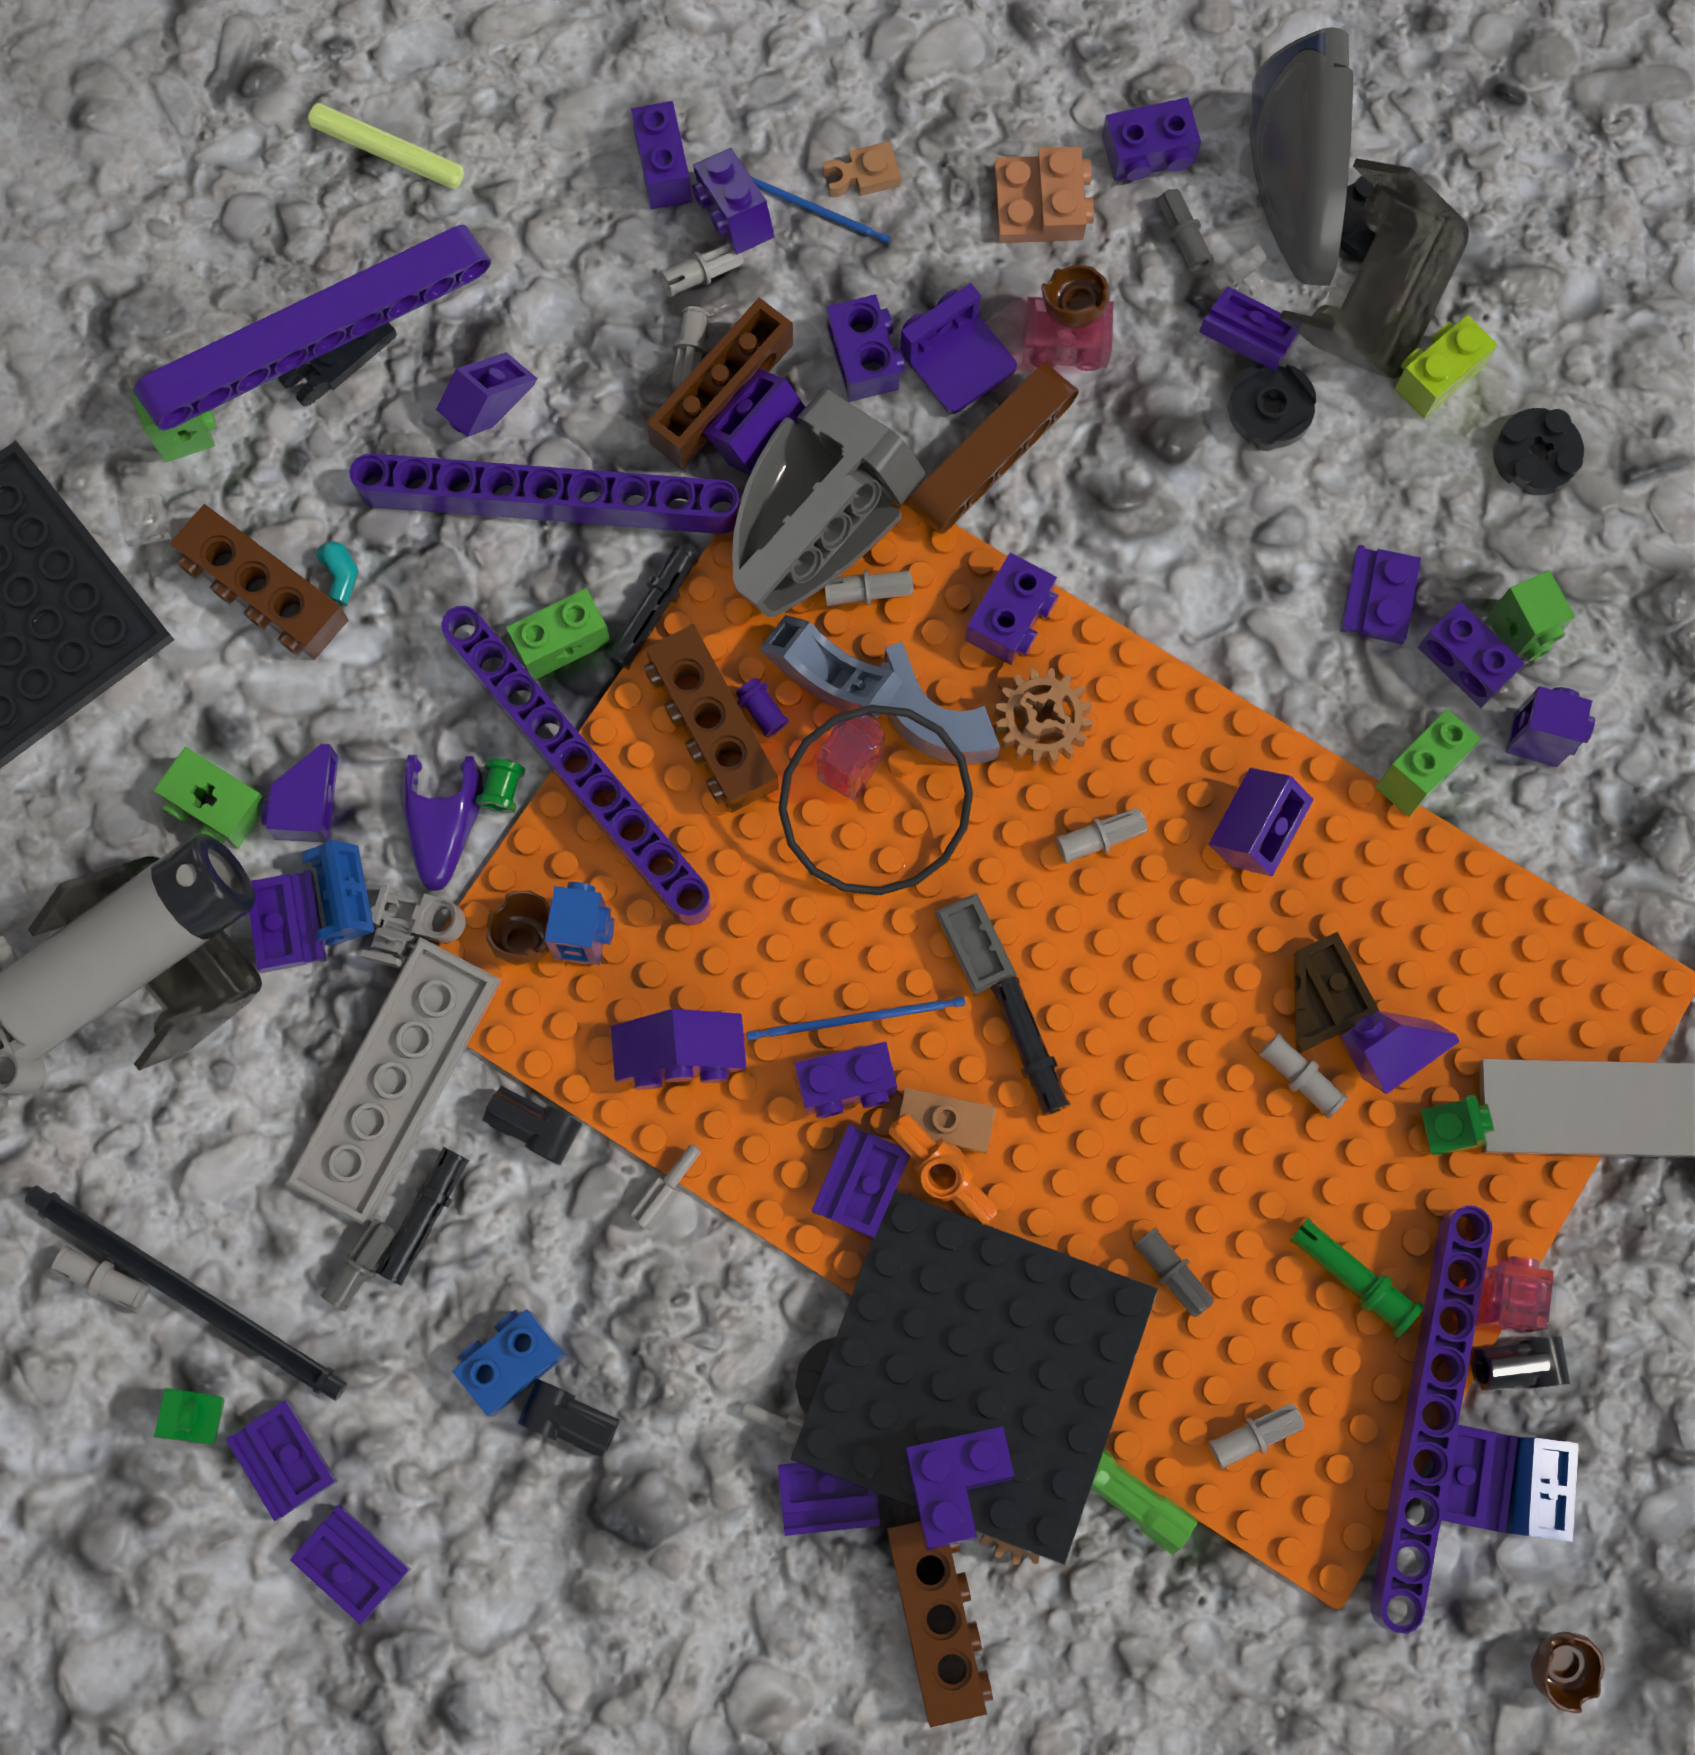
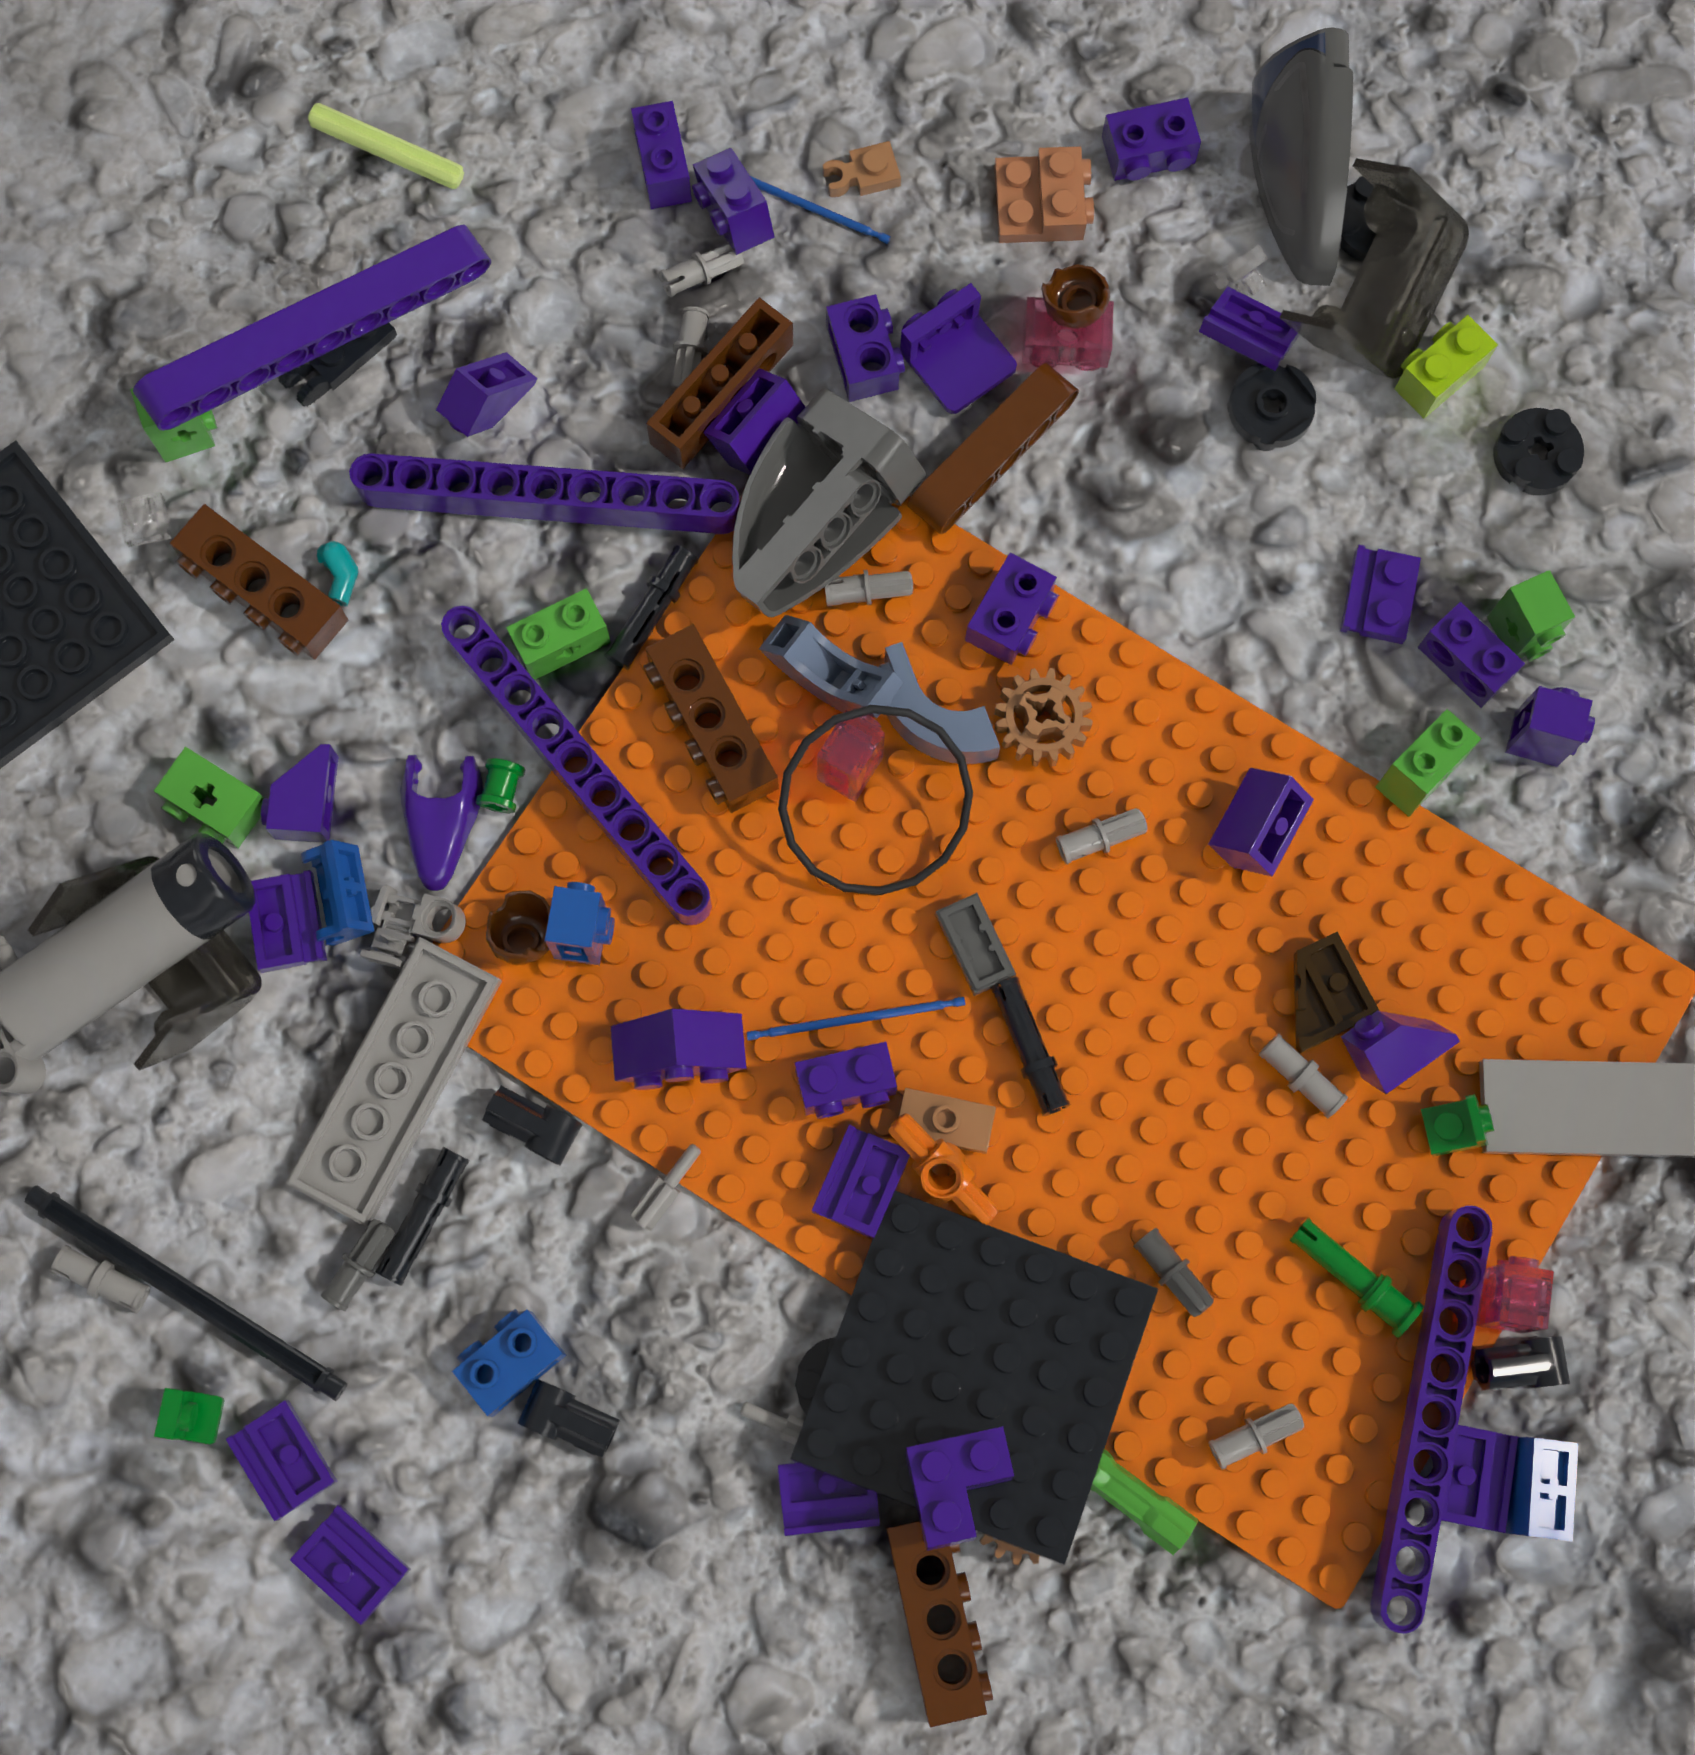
(761, 707): dark purple pin -> none
(1185, 230): dark grey axle -> none
(1568, 1670): reddish brown hair -> none

